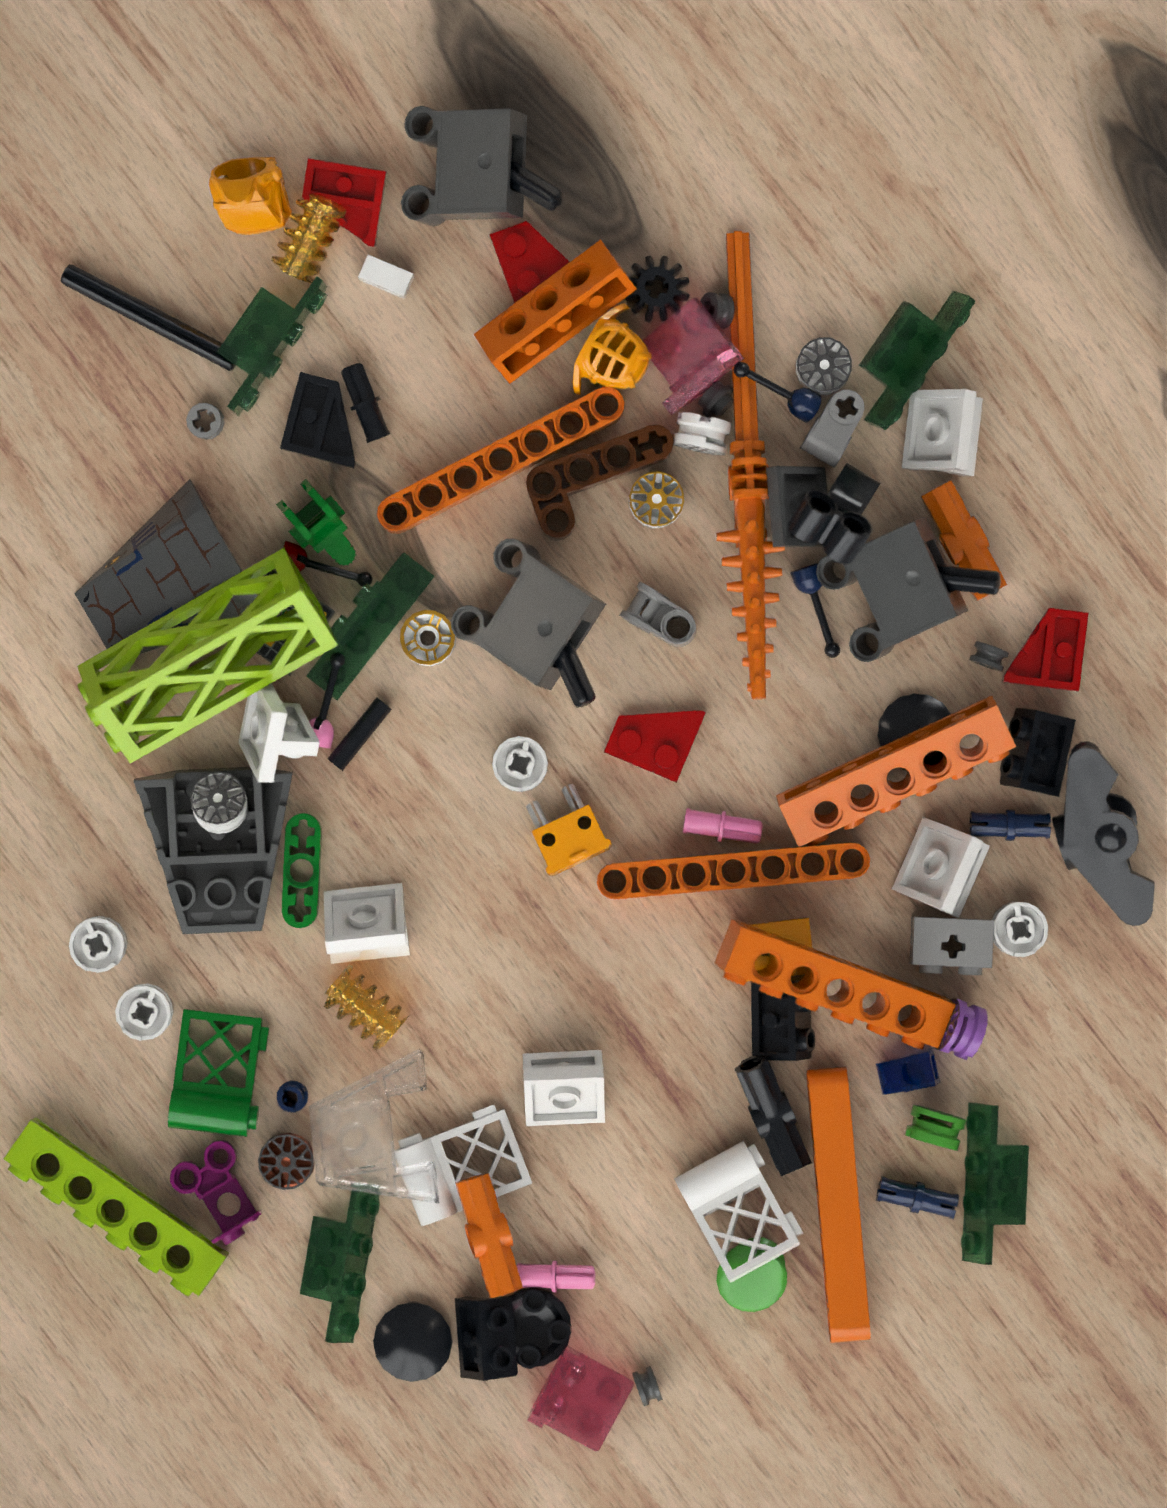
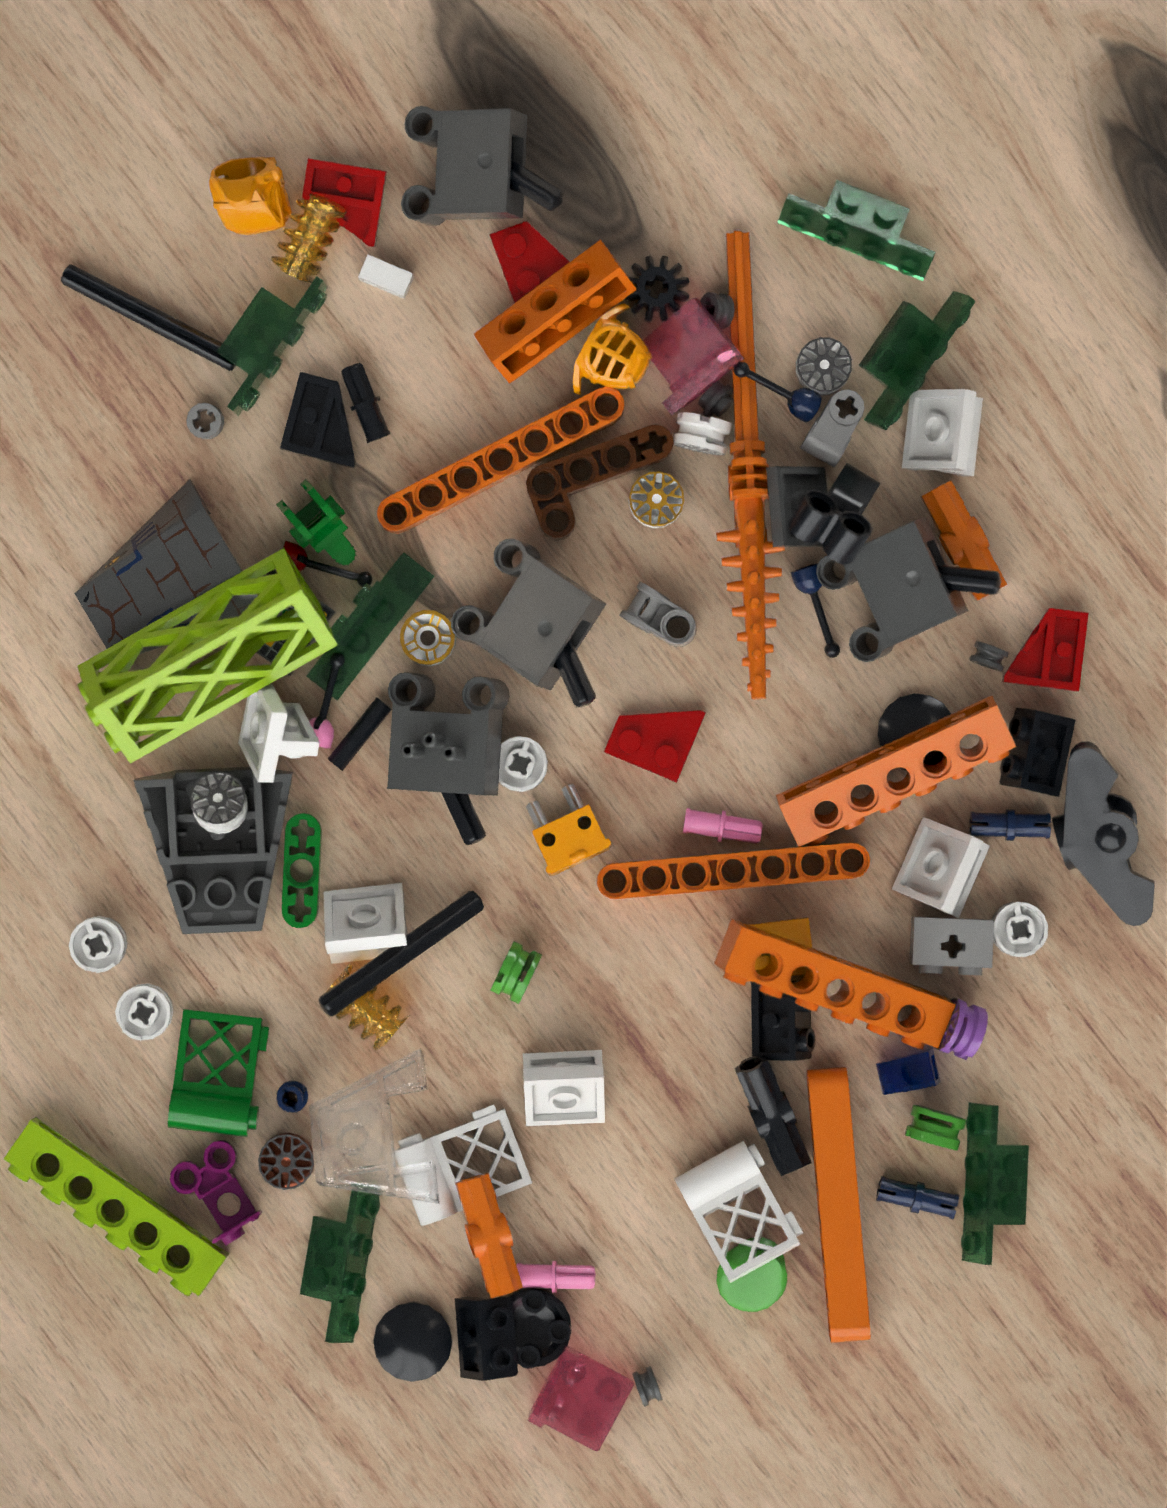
(397, 957): none -> black axle
(447, 750): none -> dark grey piece
(511, 970): none -> bright green wheel
(861, 226): none -> clear green bracket

